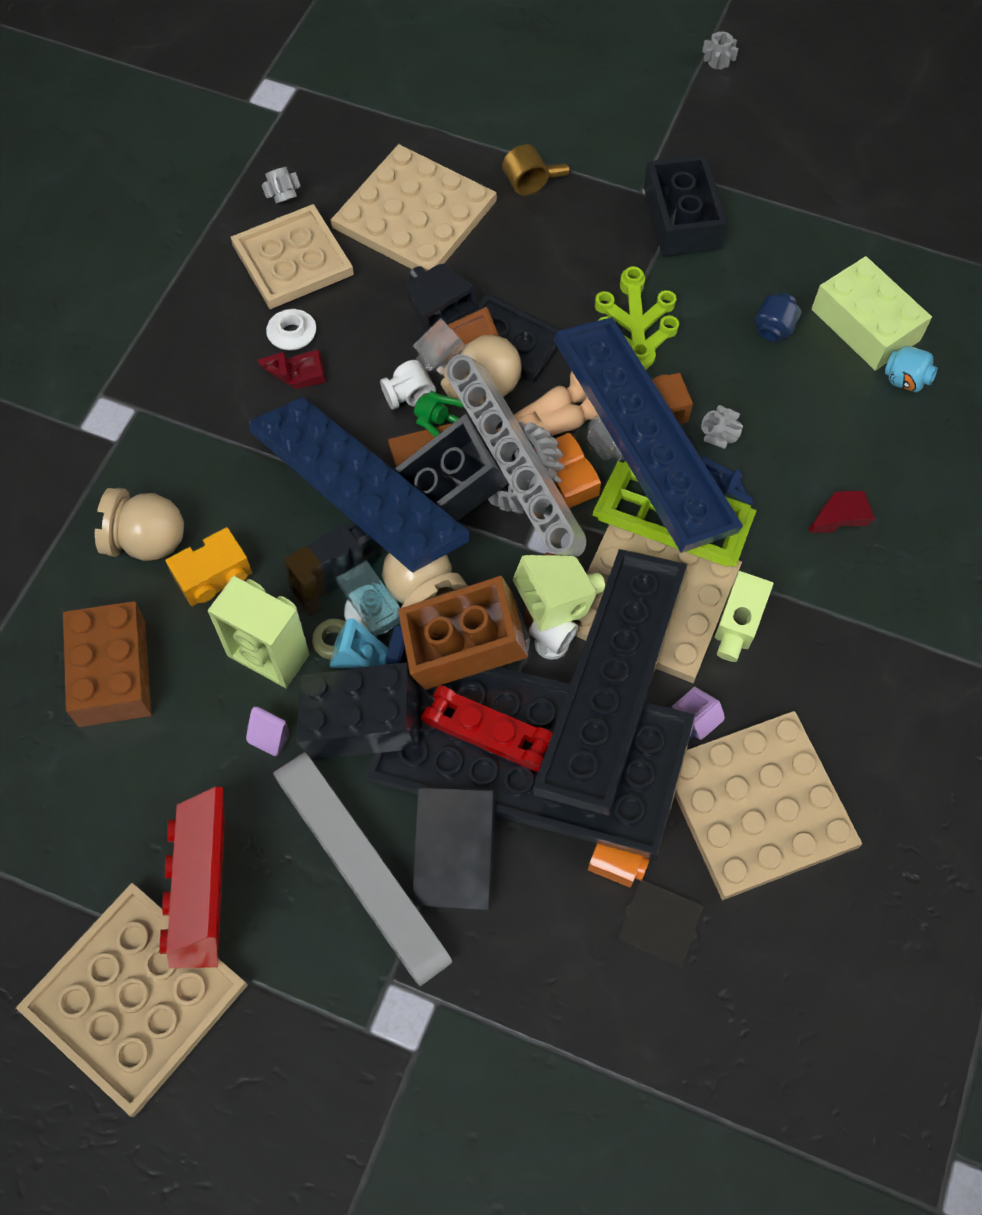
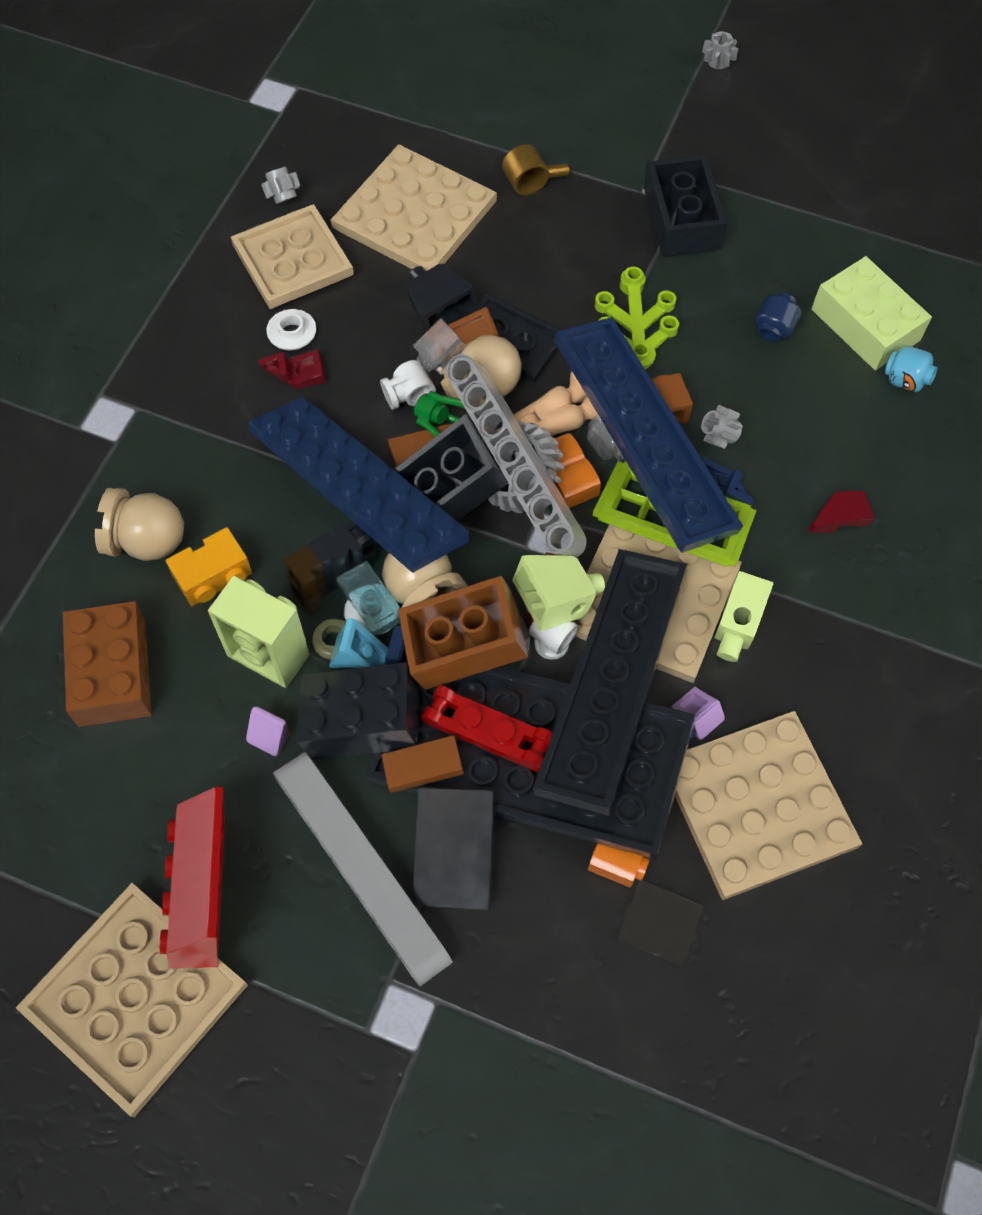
(422, 764): none -> dark orange tile

